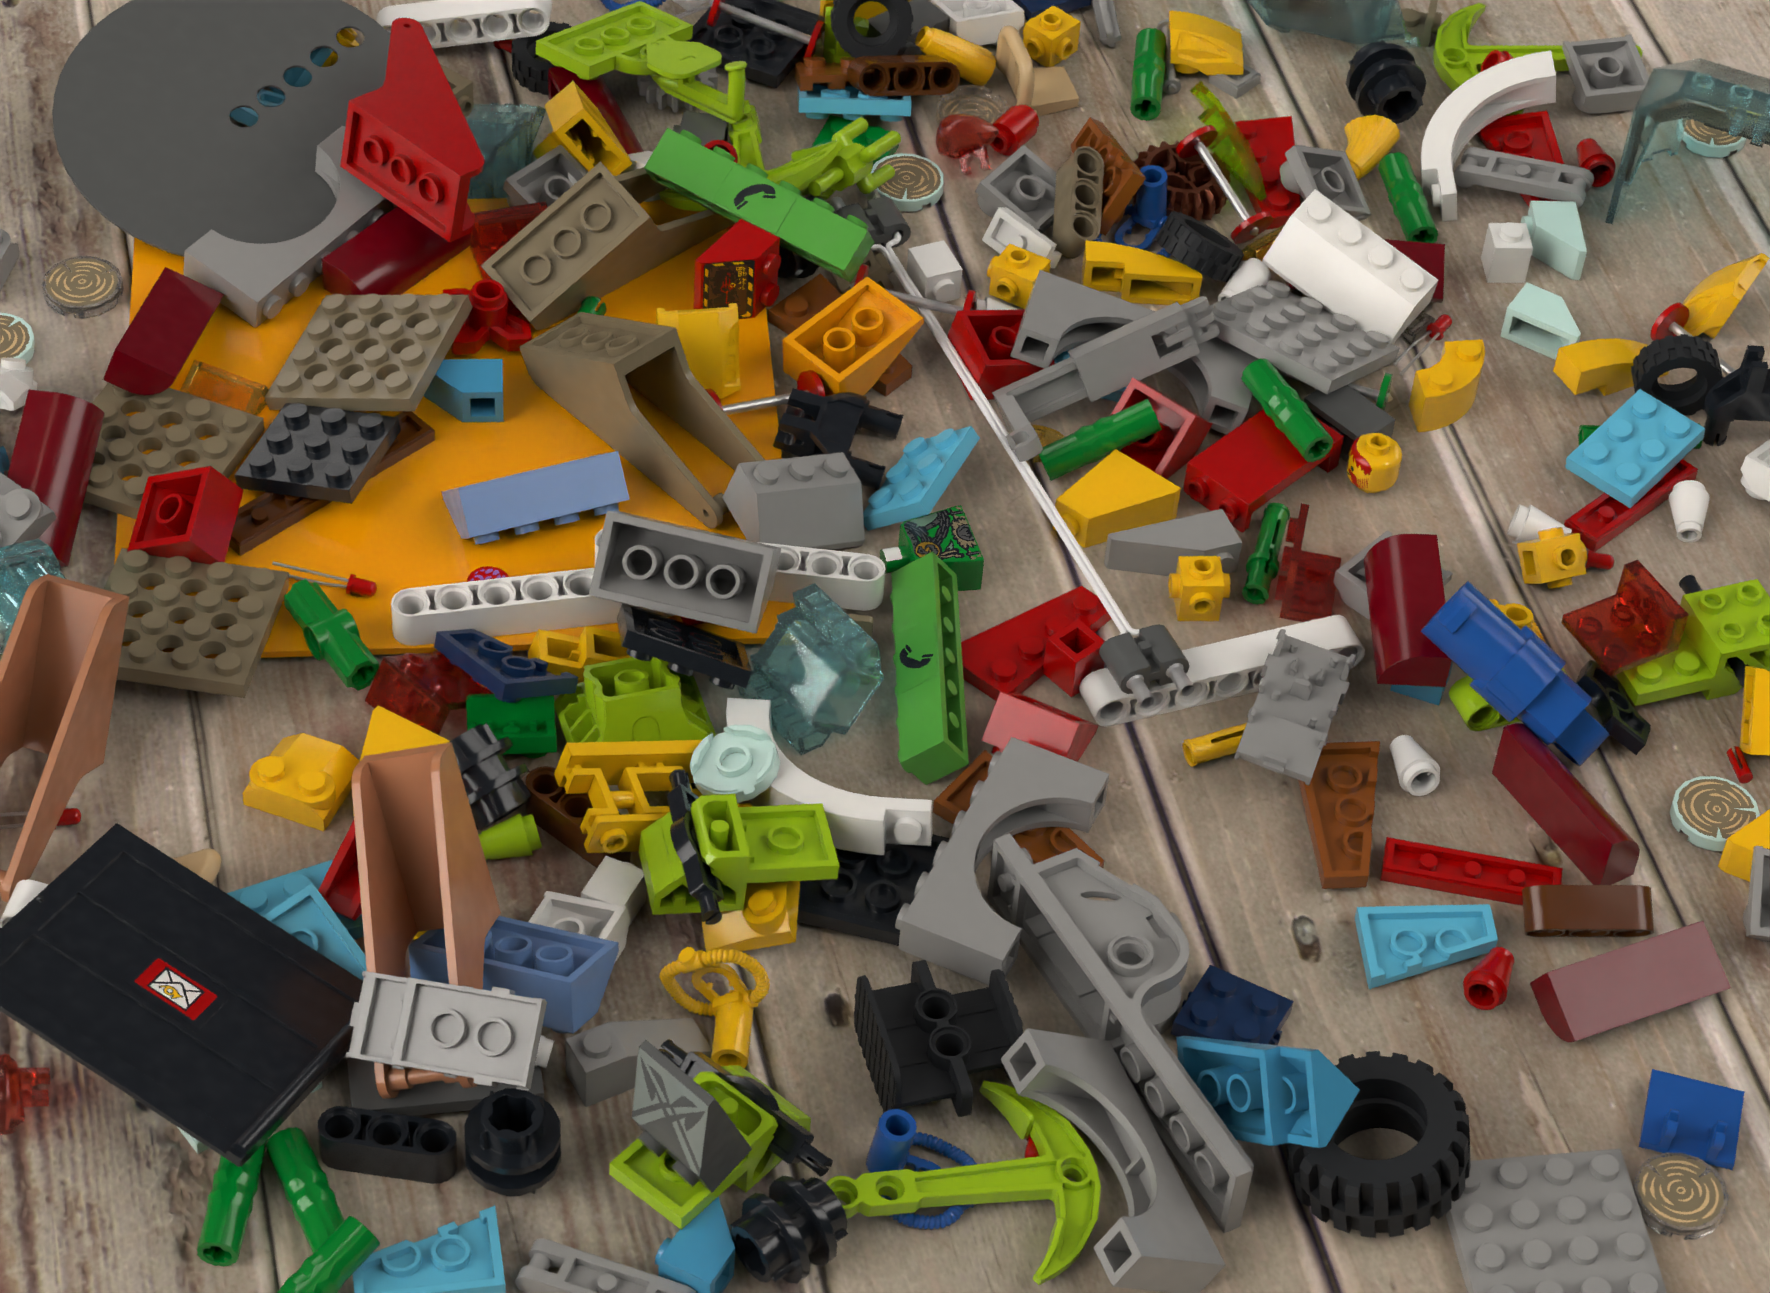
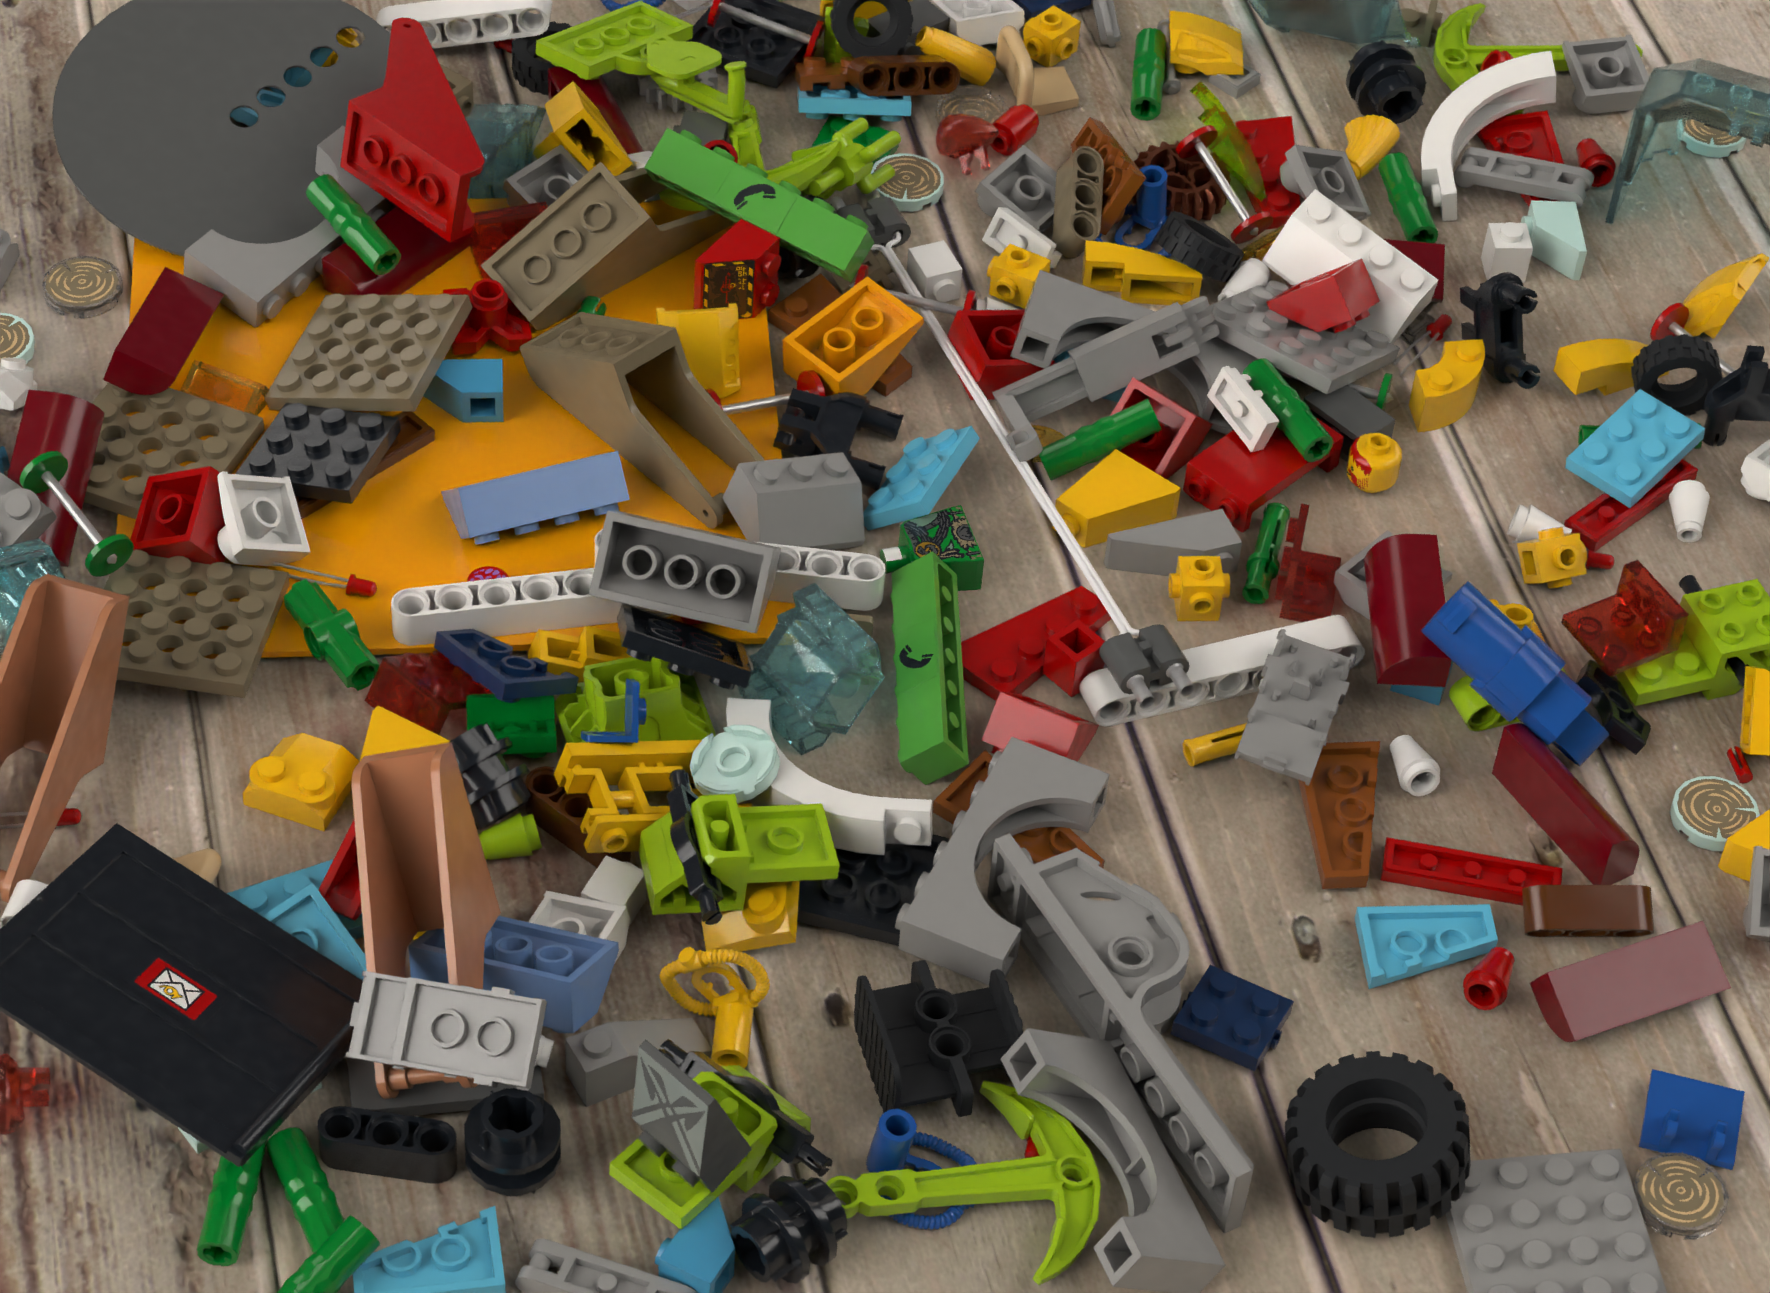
(44, 474): none -> green axle
(260, 520): none -> white slope
(353, 224): none -> green axle
(634, 716): none -> blue bracket
(1243, 408): none -> white plate
(1269, 1090): dark azure slope -> none
(1329, 299): none -> red slope
(1498, 321): none -> black connector
(1539, 321): light aqua slope -> none

